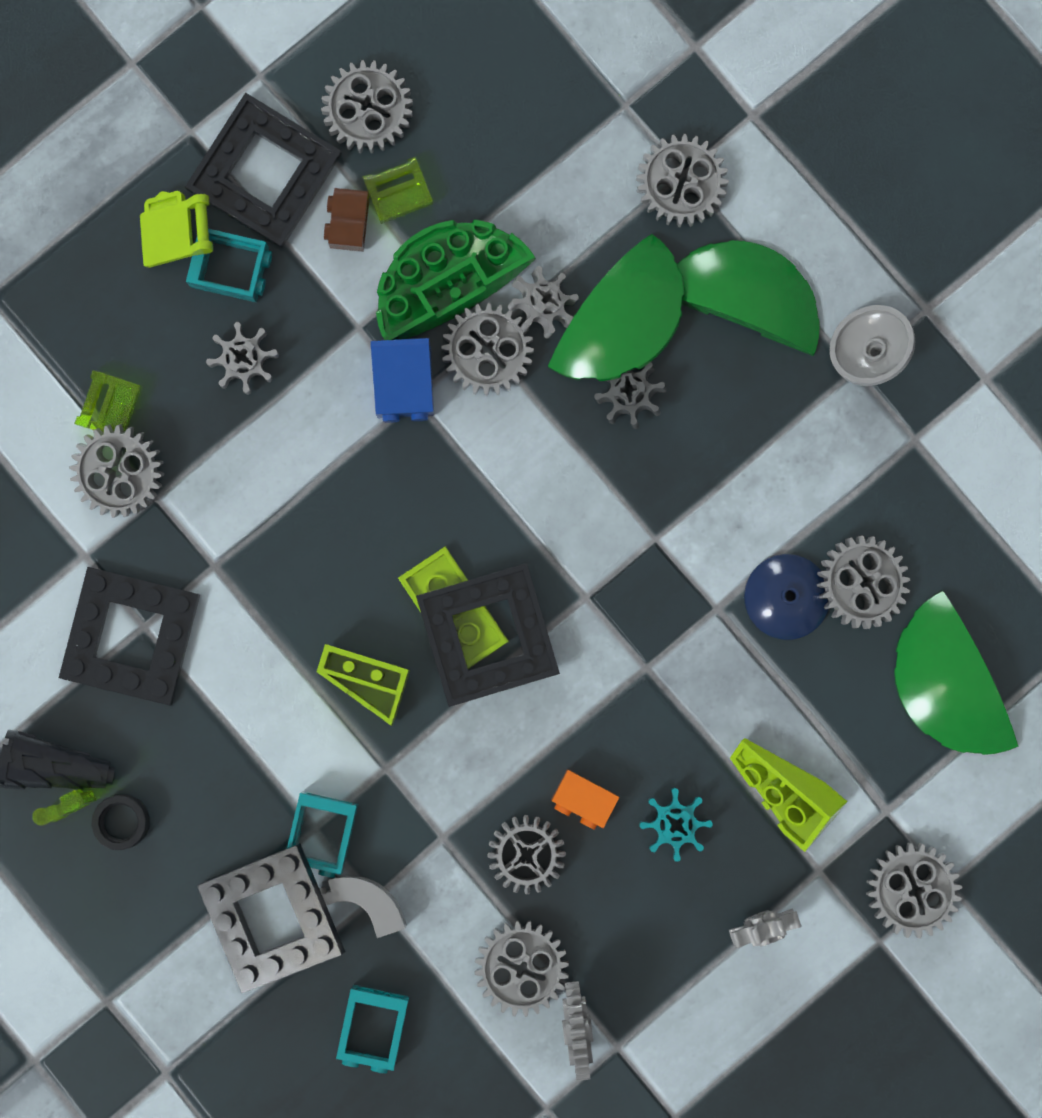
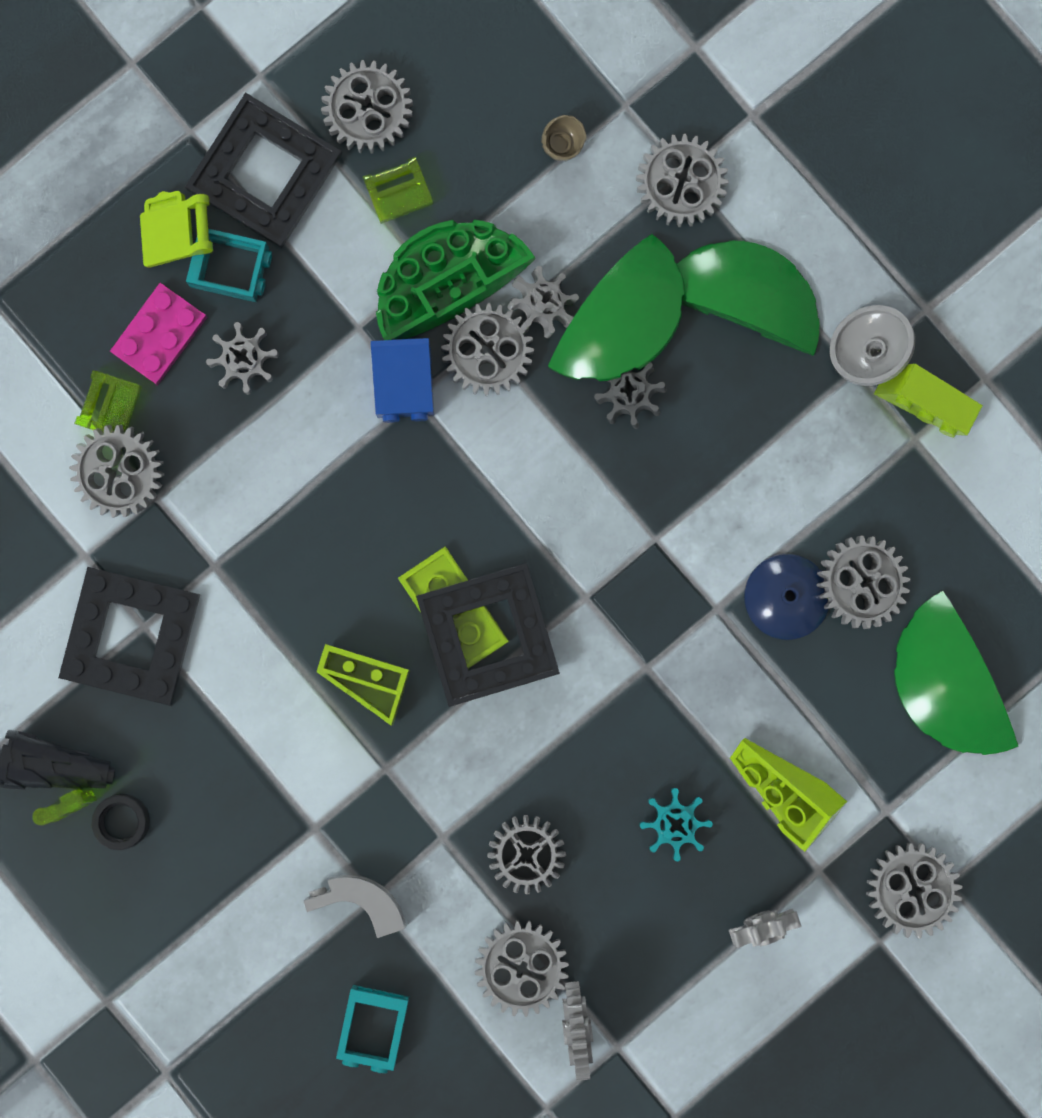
(158, 334): none -> dark pink plate
(305, 800): teal window -> none
(320, 934): plate -> none
(348, 219): reddish brown brick -> none
(563, 138): none -> dark tan hair
(584, 799): orange brick -> none
(931, 400): none -> lime wedge

